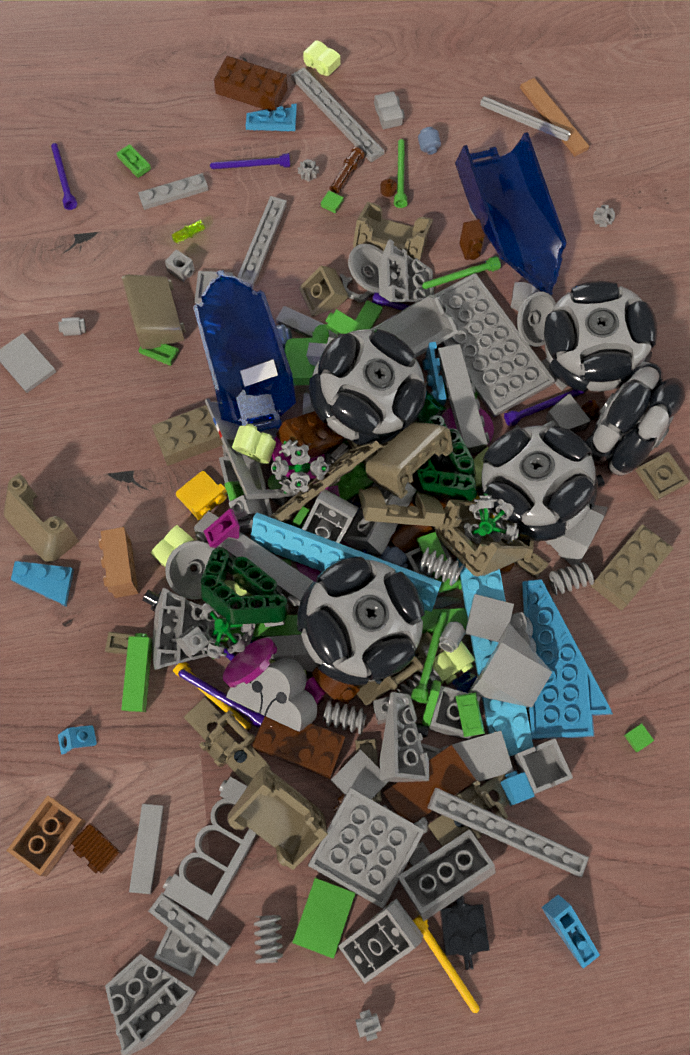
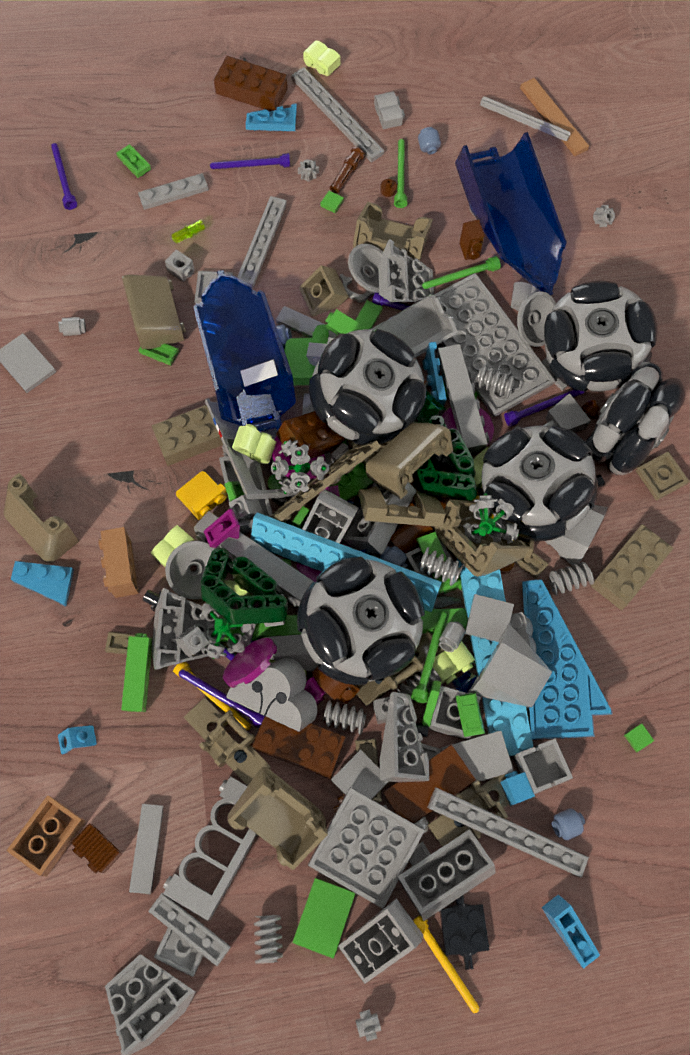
(495, 380): none -> light grey piece
(568, 824): none -> sand blue head

